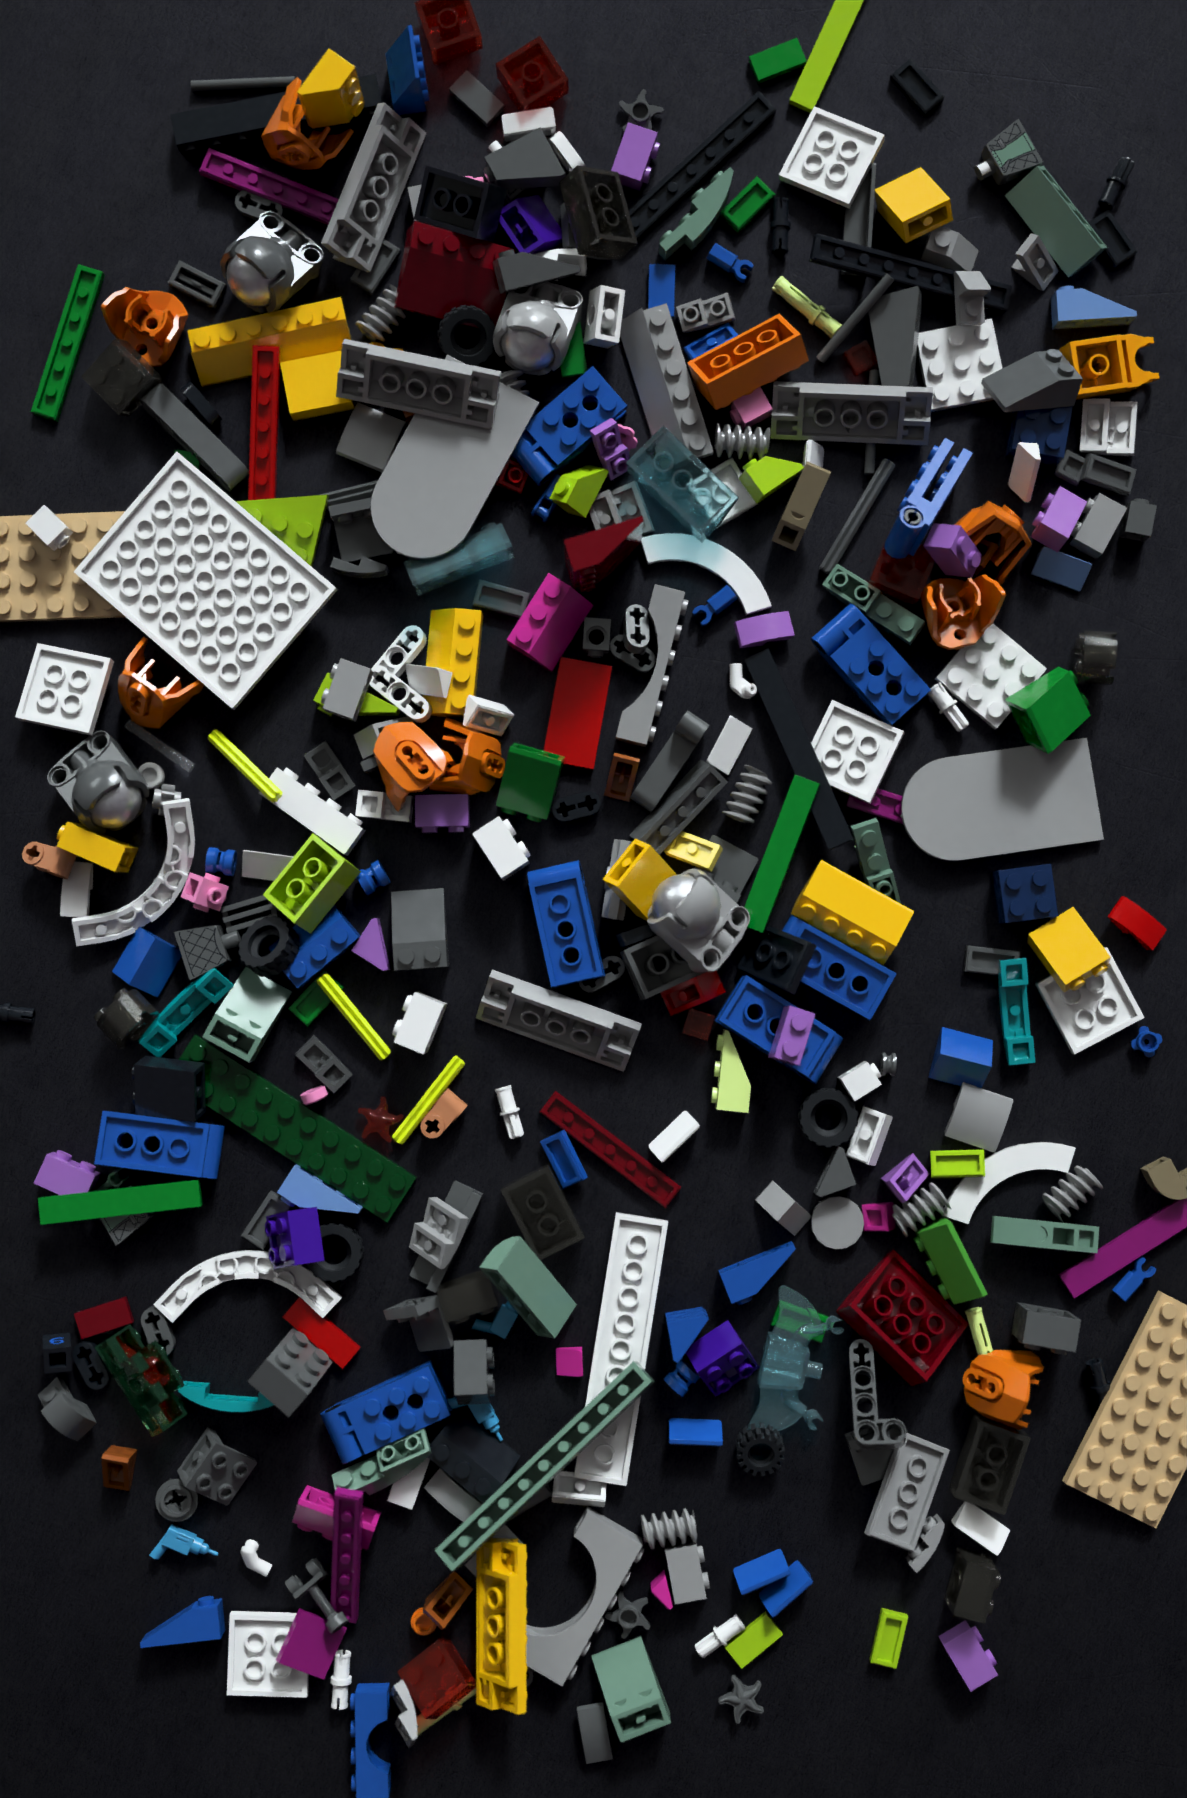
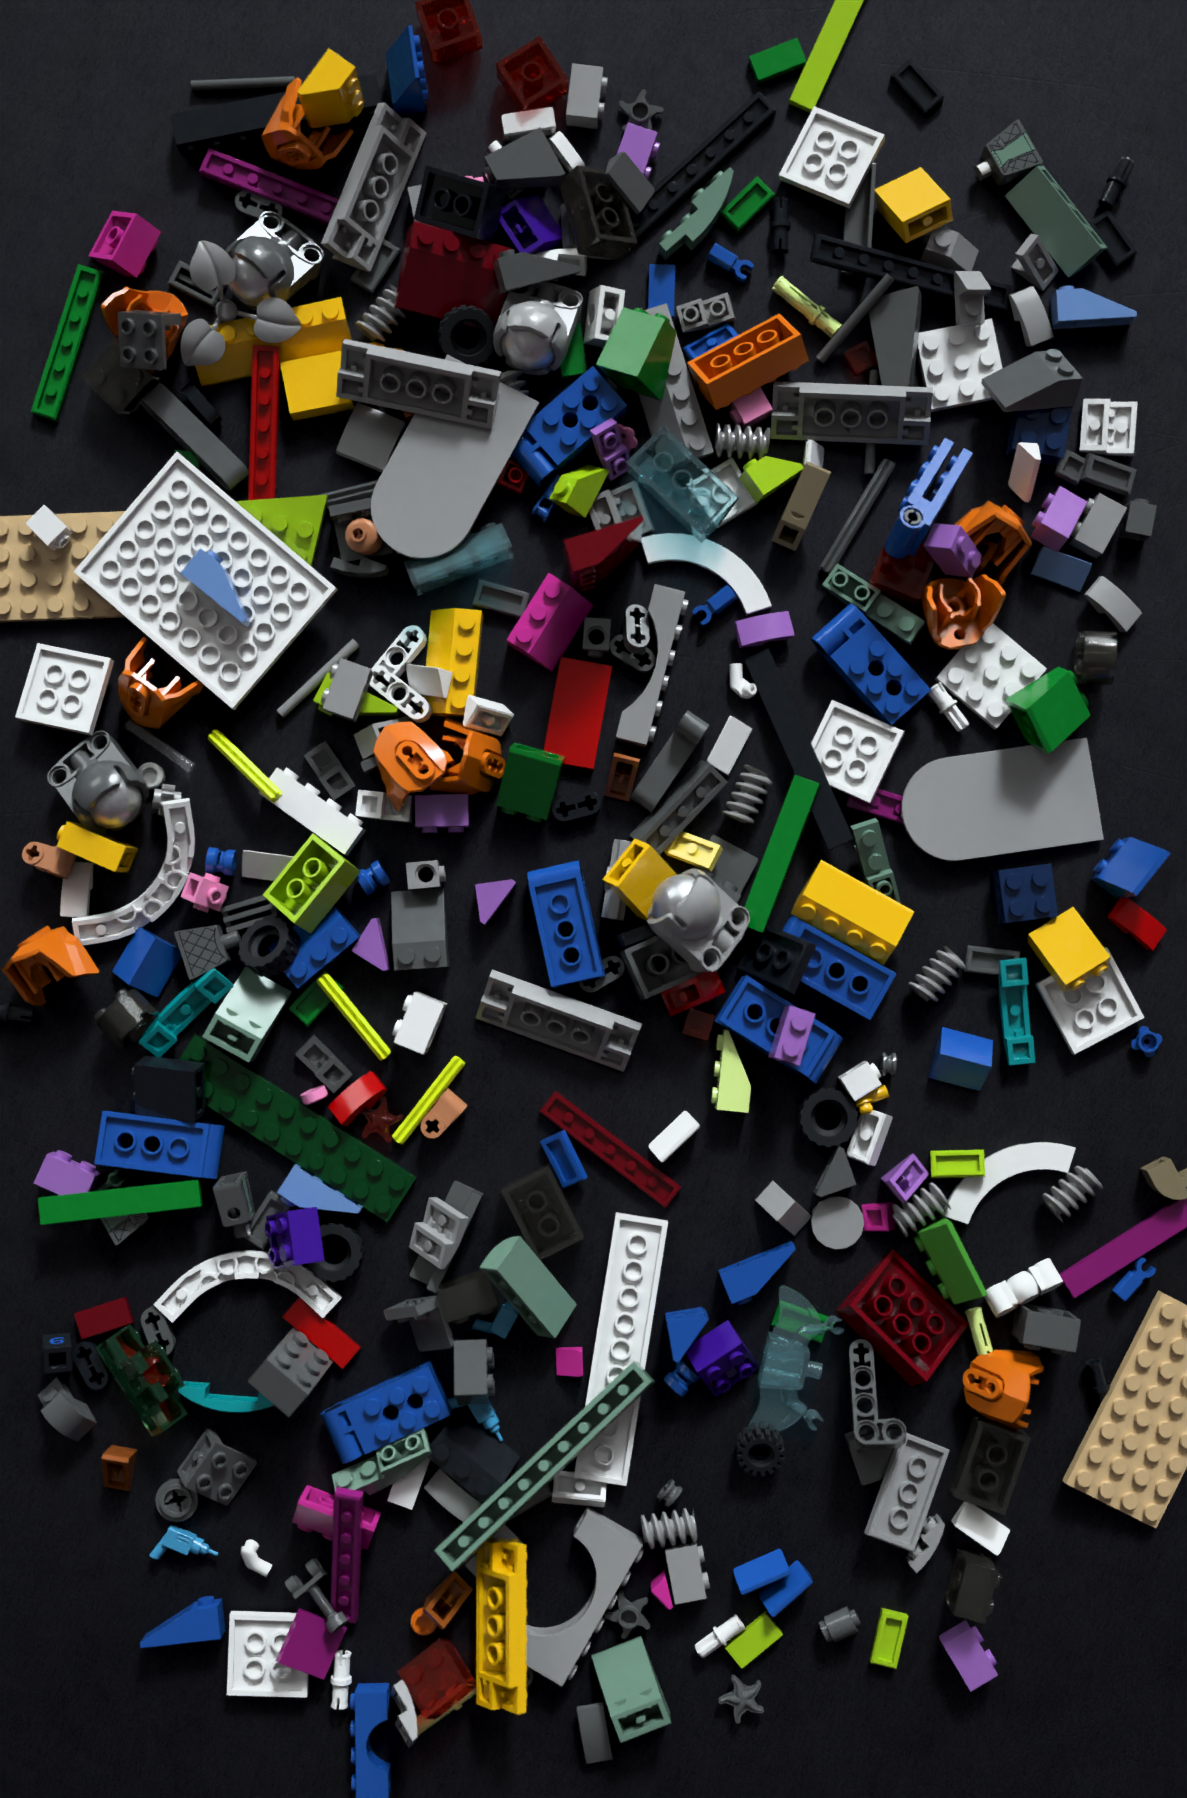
(54, 949): none -> orange piece
(125, 243): none -> dark pink slope
(143, 338): none -> dark grey bracket
(201, 343): none -> light grey plant
(214, 580): none -> medium blue slope
(231, 1193): none -> dark grey torso
(316, 679): none -> light grey bar
(354, 1098): none -> red slope
(363, 537): none -> nougat head
(413, 875): none -> light grey brick
(476, 98): dark grey tile -> none
(491, 896): none -> medium lavender slope
(501, 847): white brick -> none
(509, 1112): white axle -> none
(585, 96): none -> light grey brick
(629, 181): none -> dark grey slope
(639, 352): none -> slope
(669, 1492): none -> dark grey bush
(695, 1432): blue slope -> none
(840, 1624): none -> dark grey brick
(875, 1095): none -> yellow arm
(937, 975): none -> light grey piece
(979, 1117): light grey slope -> none
(1023, 1287): none -> white piece
(1032, 316): none -> light grey slope
(1044, 1234): sand green slope -> none
(1113, 363): light orange brick -> none
(1113, 602): none -> light grey slope
(1128, 867): none -> blue slope

